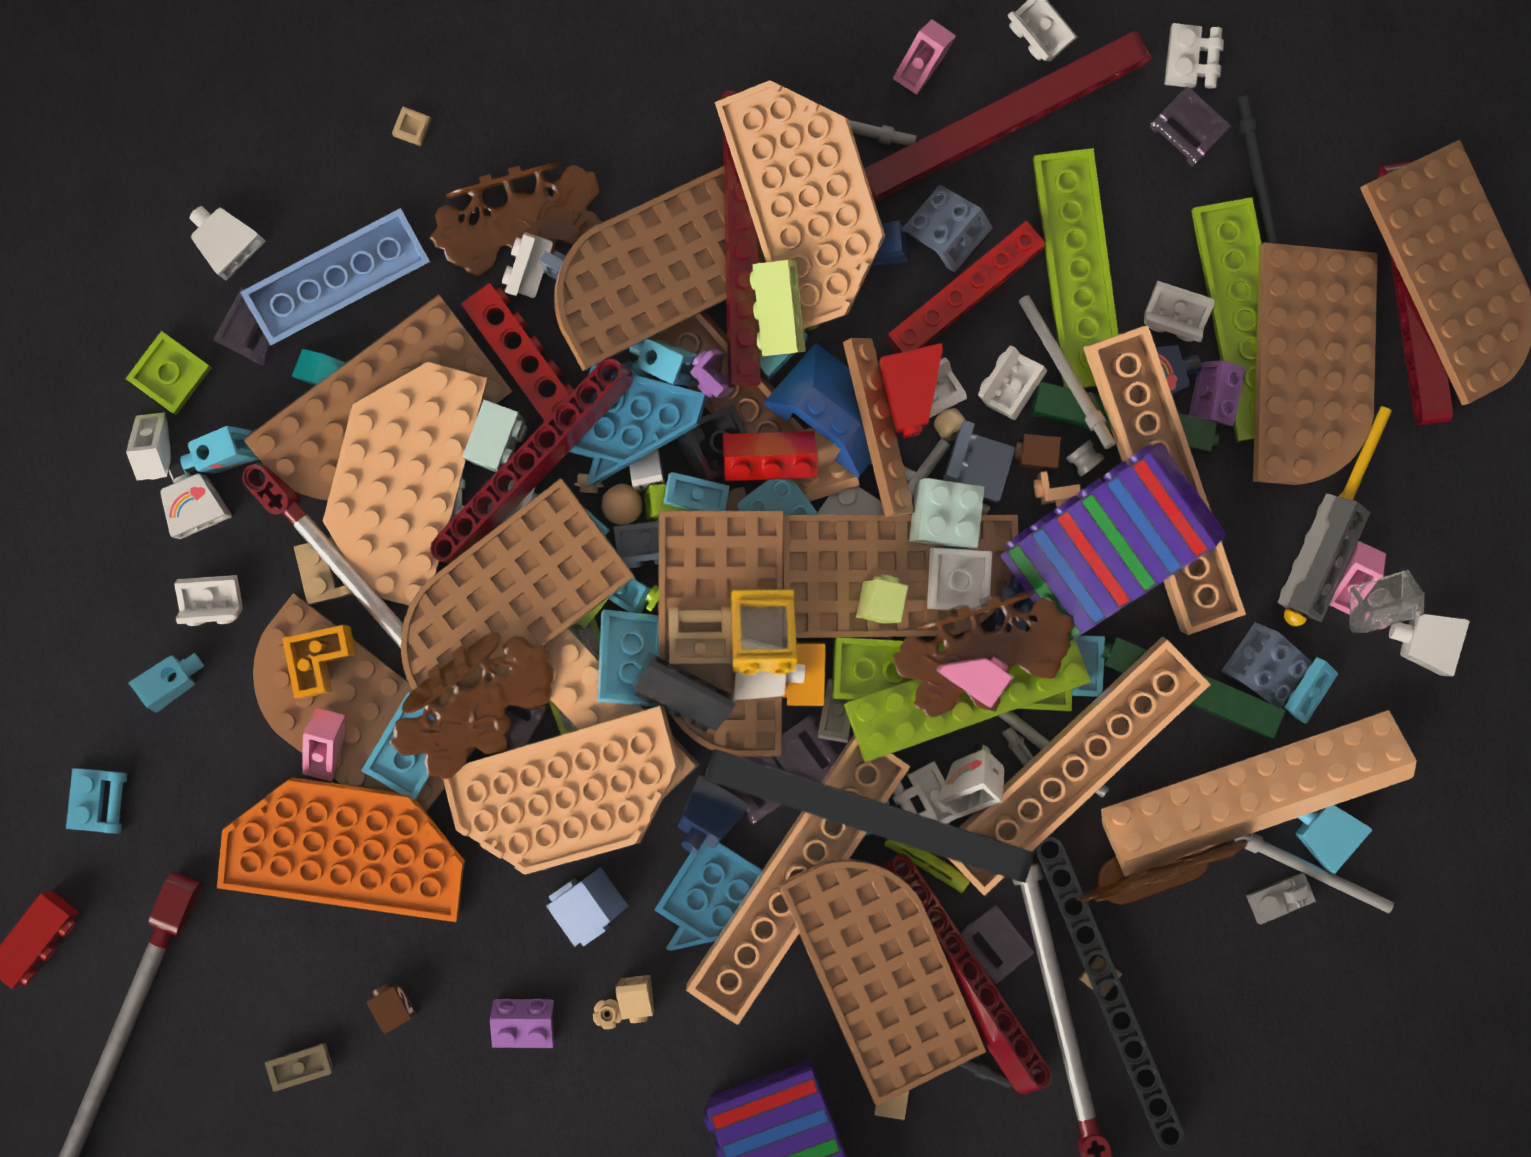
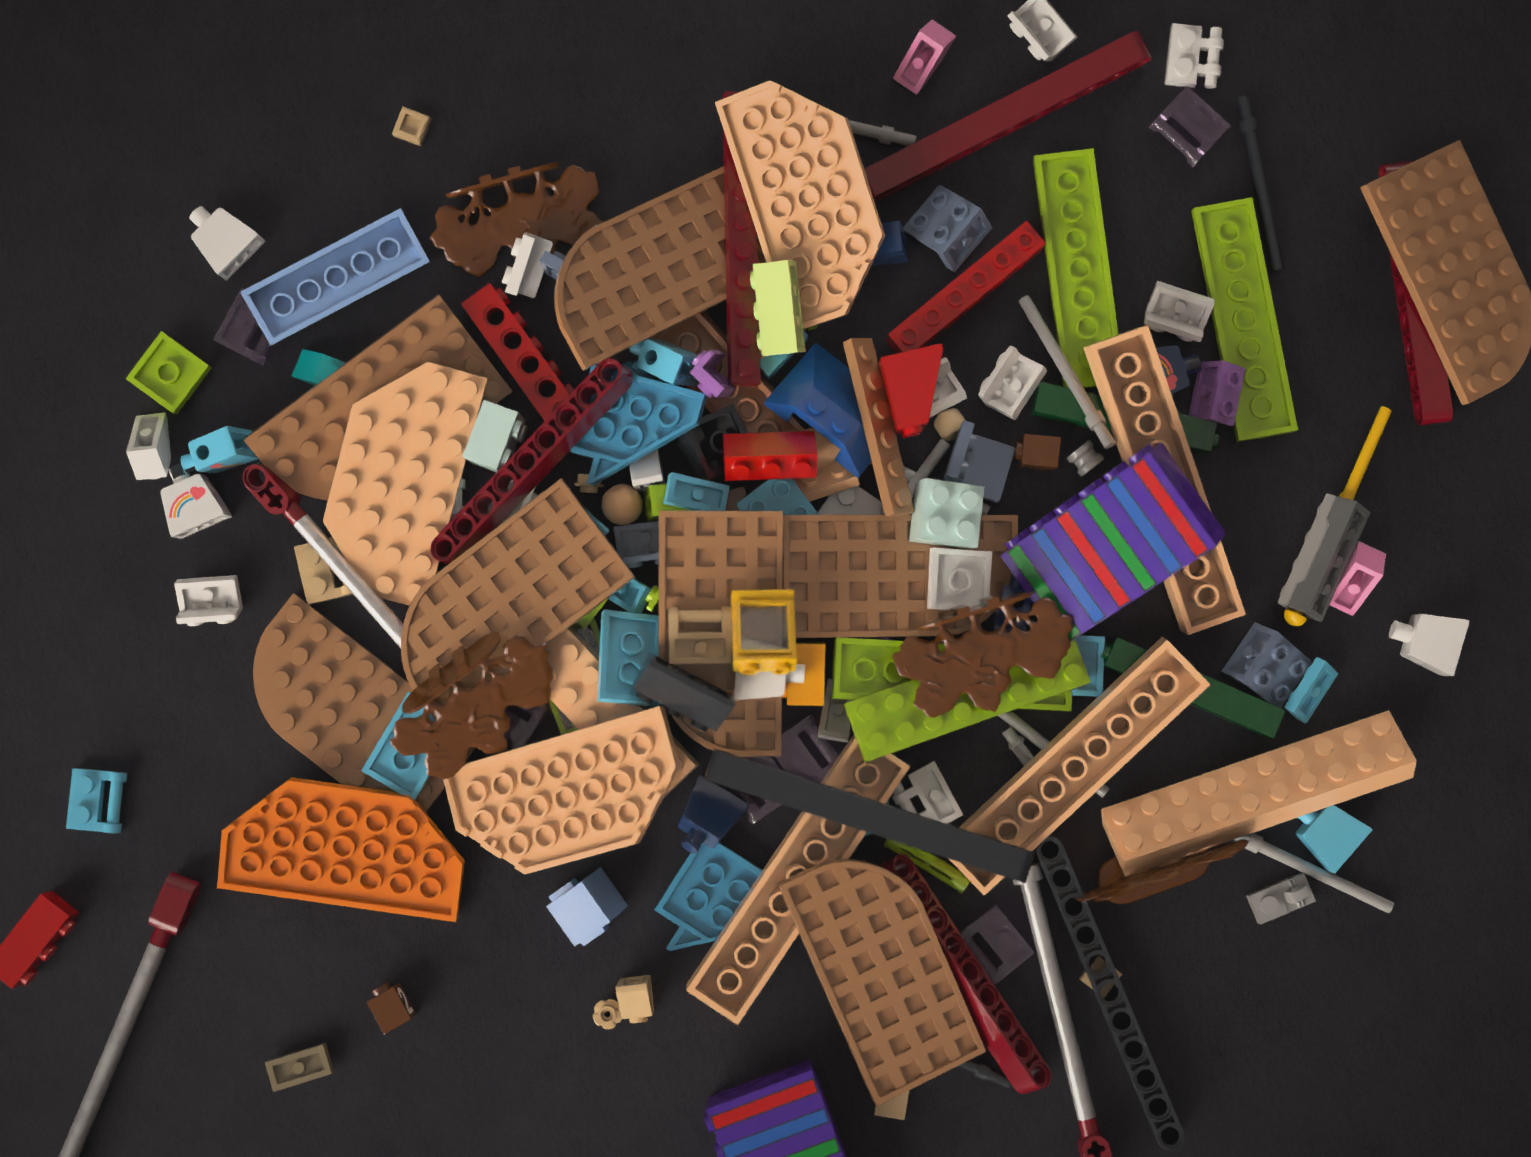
(154, 684): medium azure torso -> none
(308, 658): light orange brick -> none
(323, 744): bright pink slope -> none
(522, 1023): medium lavender bracket -> none
(882, 600): yellowish green brick -> none
(973, 783): white torso -> none
(978, 677): bright pink slope -> none
(1053, 495): light nougat bracket -> none
(1313, 361): medium nougat plate -> none
(1385, 602): clear slope -> none

